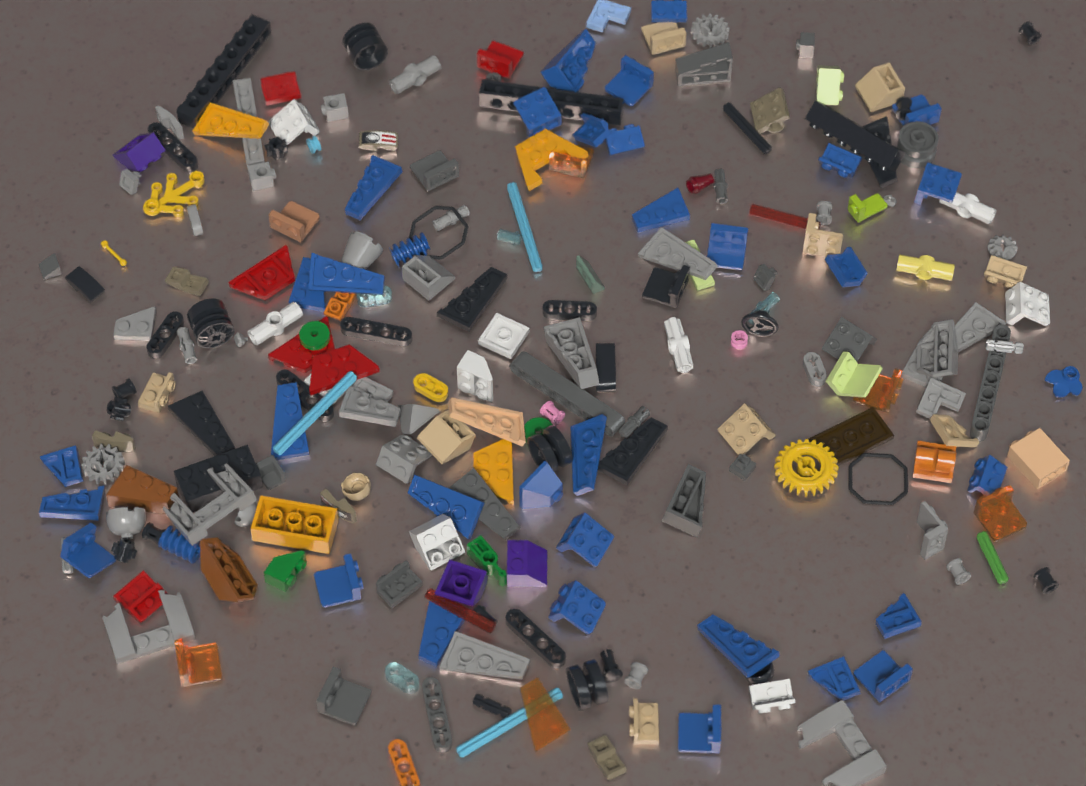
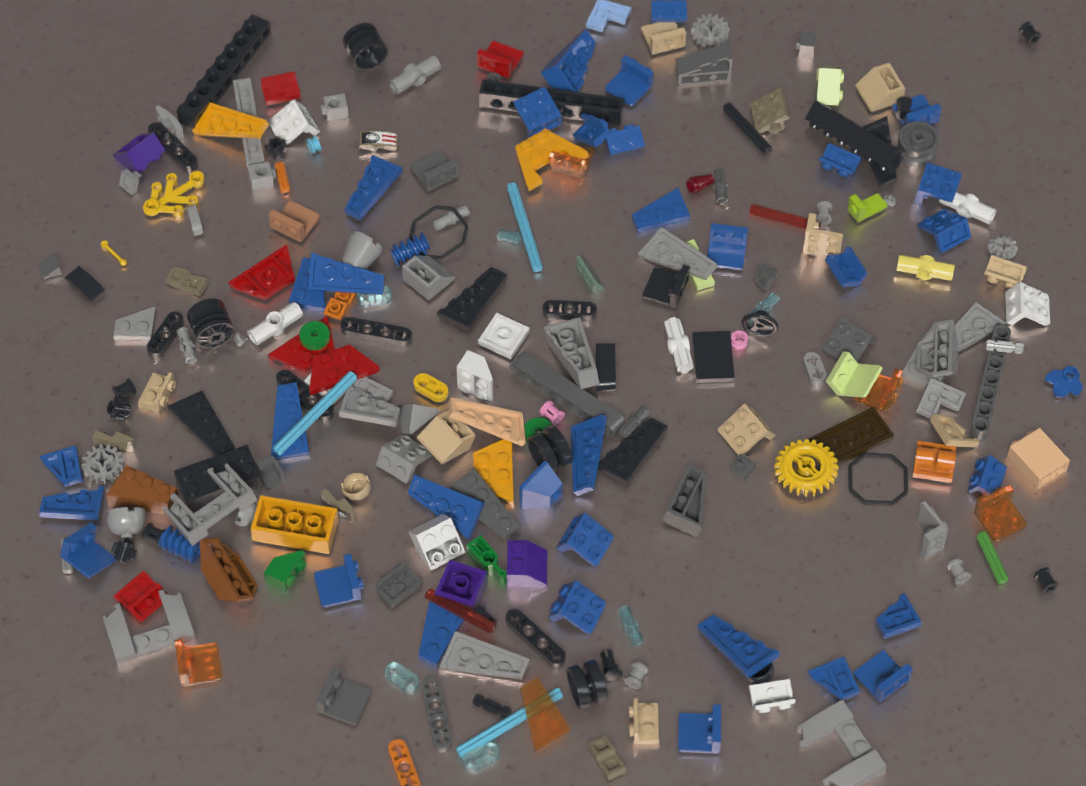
(282, 177): none -> orange axle
(481, 758): none -> clear light blue beam
(630, 625): none -> clear light blue pin
(713, 356): none -> black tile
(947, 227): none -> blue bracket

